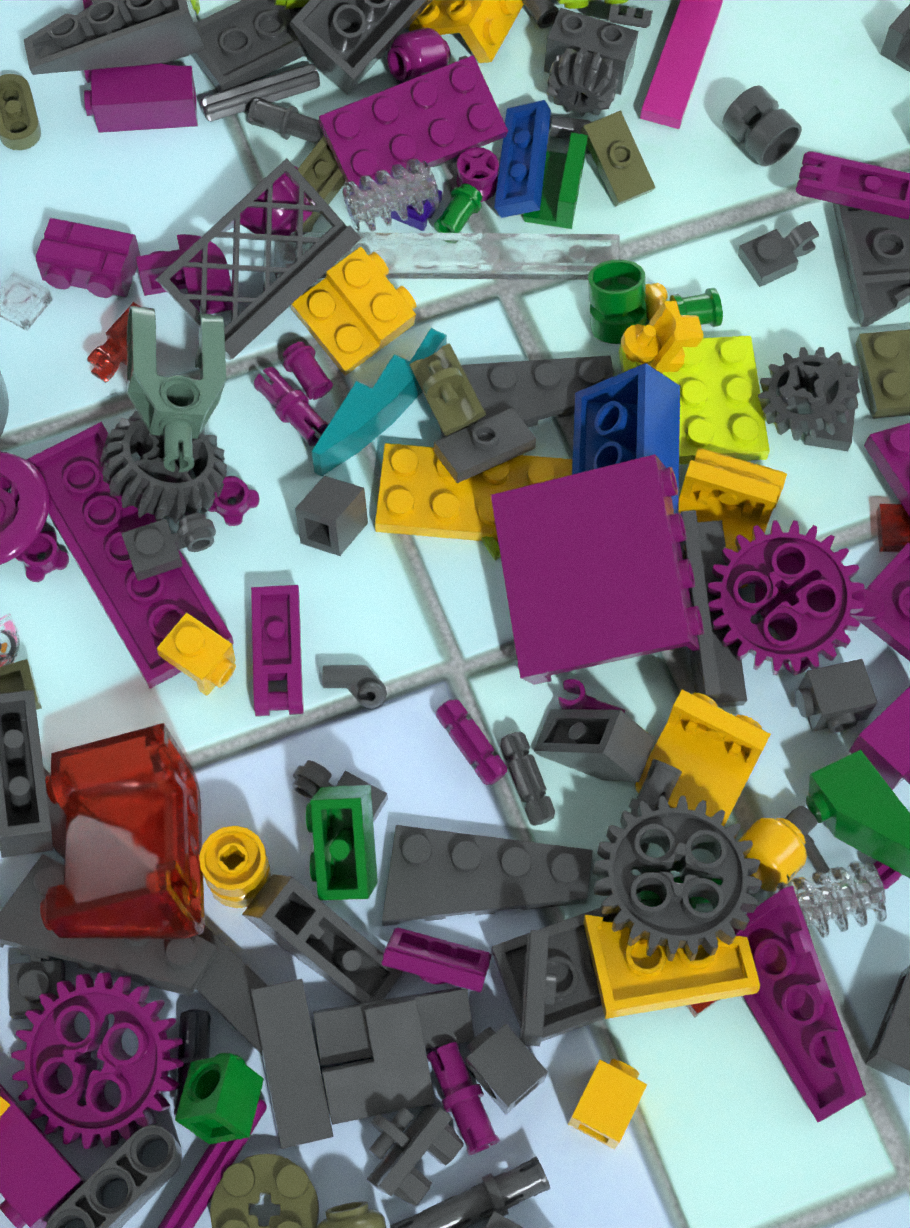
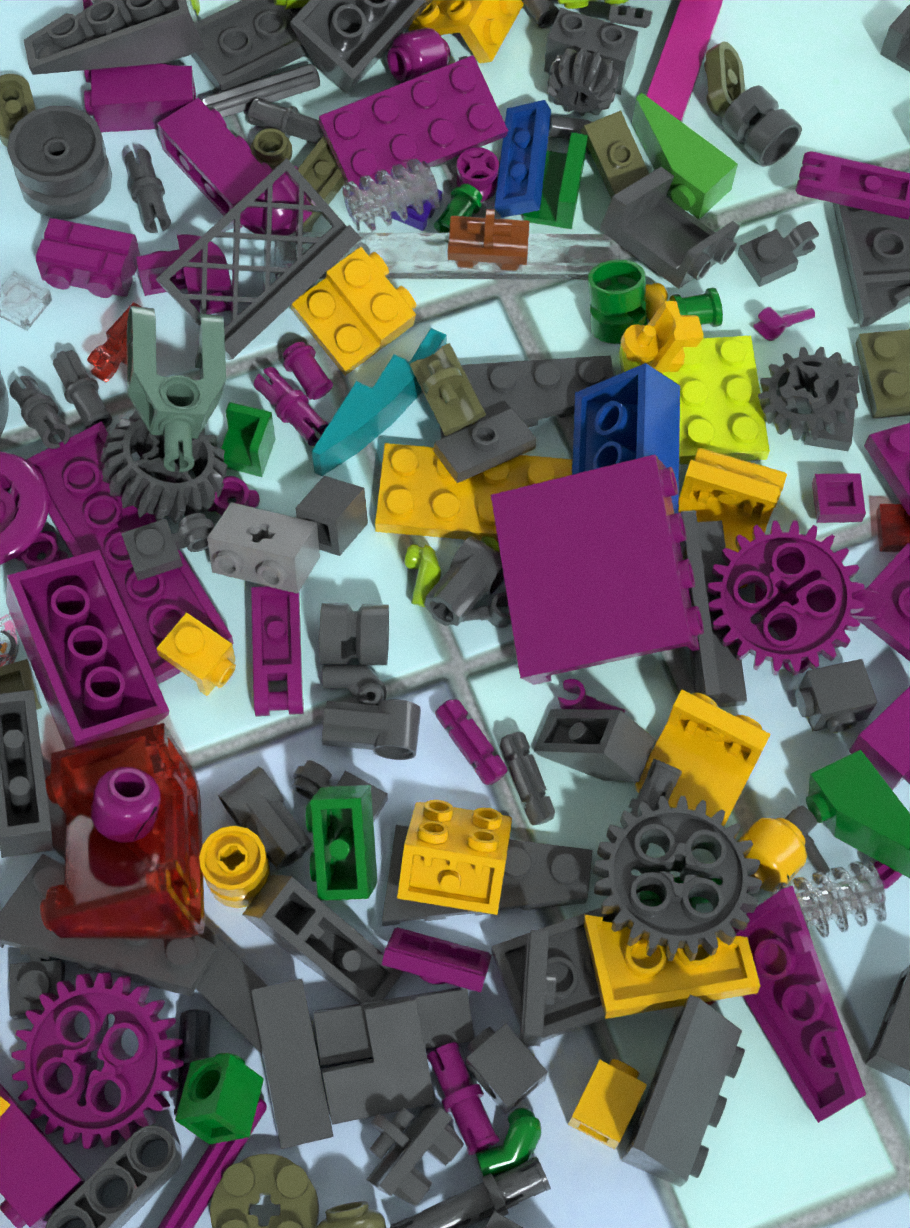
(40, 412): none -> dark grey pin
(60, 161): none -> dark grey wheel
(81, 389): none -> dark grey axle
(84, 650): none -> magenta slope
(125, 804): none -> magenta head
(147, 191): none -> dark grey pin
(211, 155): none -> magenta brick
(248, 439): none -> green panel
(259, 806): none -> dark grey piece
(264, 547): none -> light grey brick
(271, 140): none -> olive plate
(354, 634): none -> dark grey wheel
(386, 729): none -> dark grey piece
(429, 571): none -> lime arm
(455, 857): none -> yellow bracket
(472, 573): none -> dark grey piece
(488, 241): none -> dark orange hips
(491, 612): none -> dark grey hand
(517, 1147): none -> green arm
(664, 233): none -> dark grey panel
(685, 1094): none -> dark grey slope
(698, 167): none -> bright green slope
(724, 77): none -> olive plate
(773, 325): none -> magenta hand
(838, 498): none -> magenta plate

